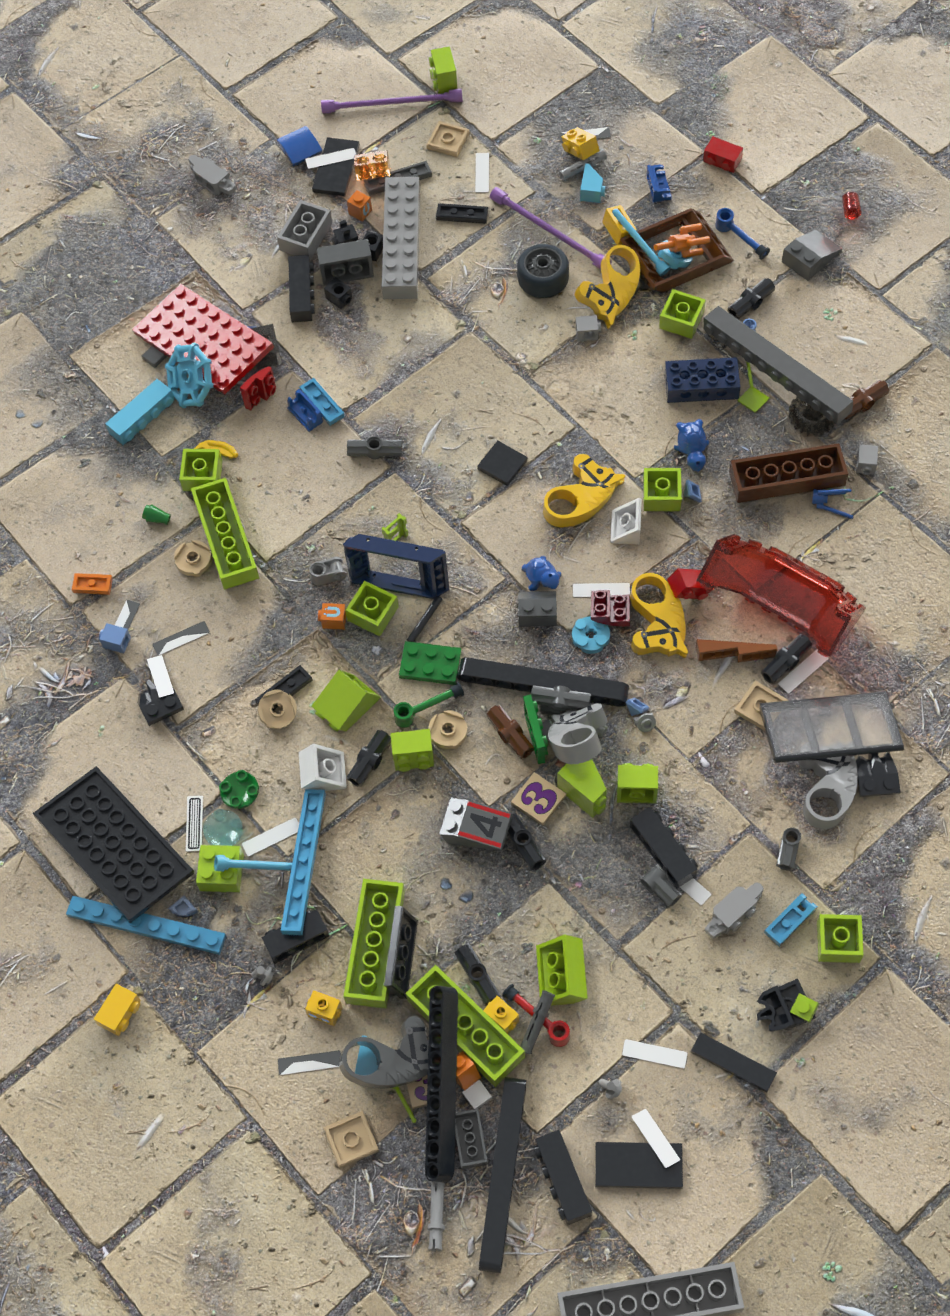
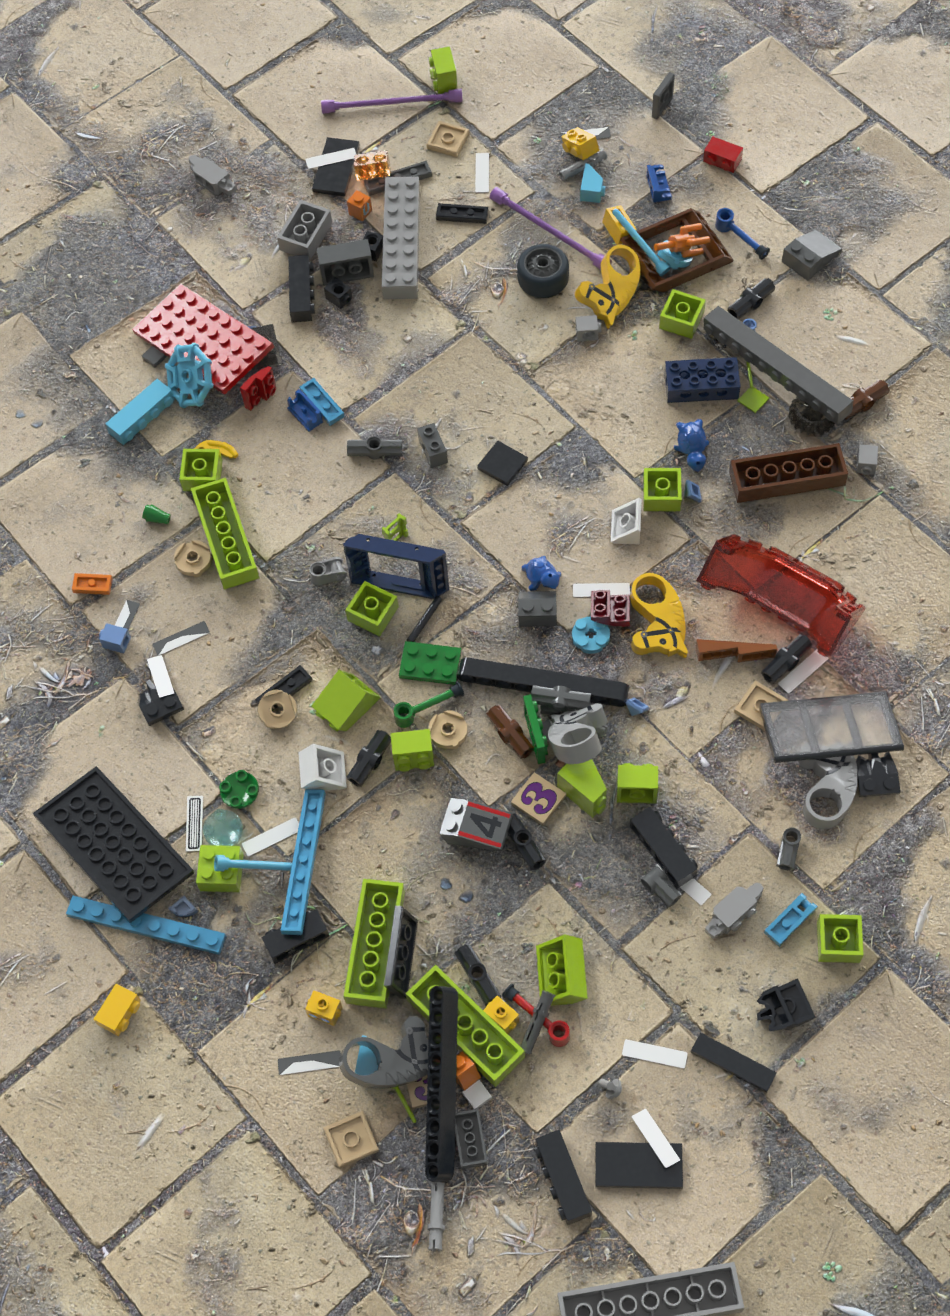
(264, 975): light grey plate -> none
(299, 145): blue slope -> none
(332, 616): orange brick -> none
(344, 234): black brick -> none
(432, 445): none -> dark grey brick
(502, 1175): black beam -> none
(589, 496): yellow animal -> none
(645, 722): light grey plate -> none
(663, 95): none -> dark grey tile
(685, 586): red brick -> none
(804, 1008): lime plate -> none
(821, 497): blue plant -> none
(851, 205): clear red brick -> none

